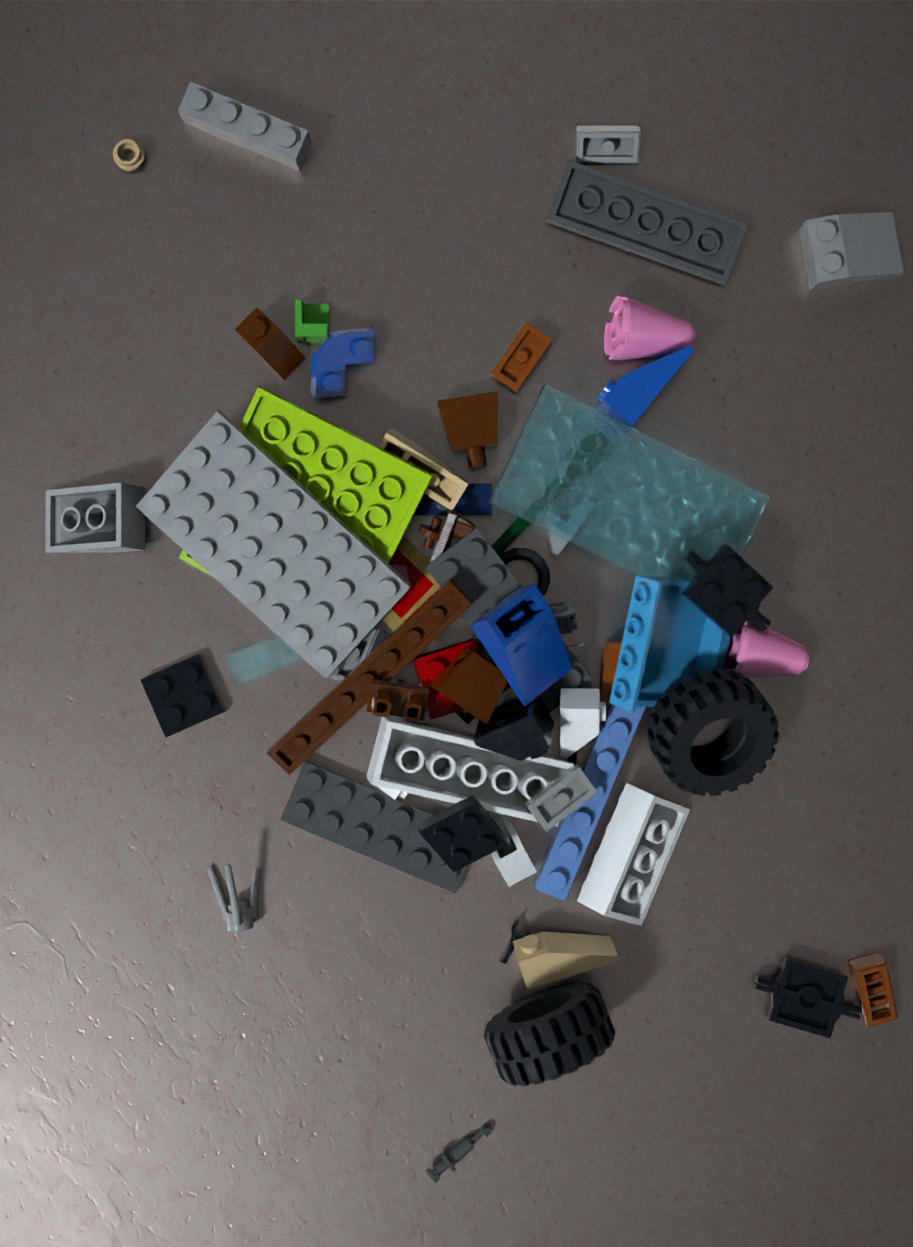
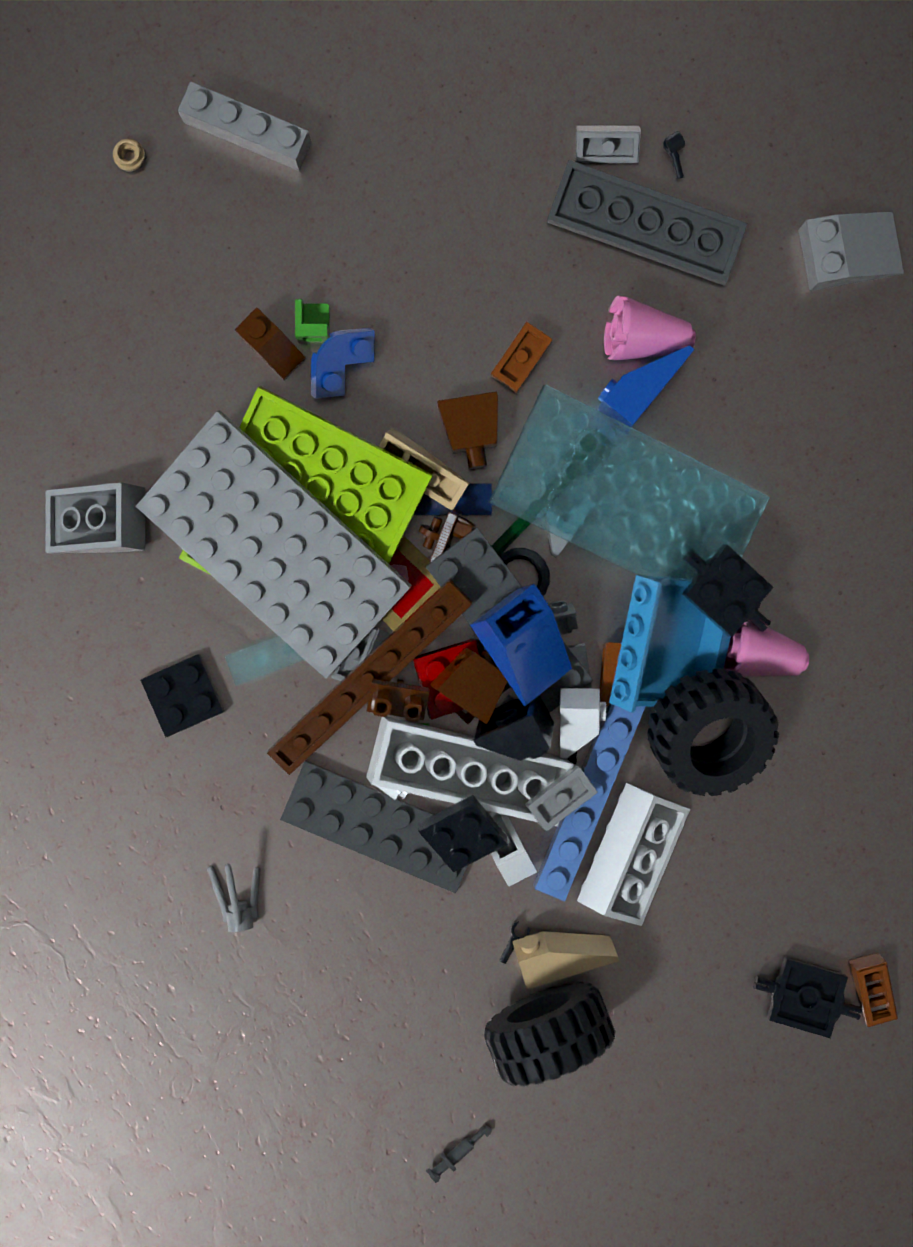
(671, 145): none -> black hand

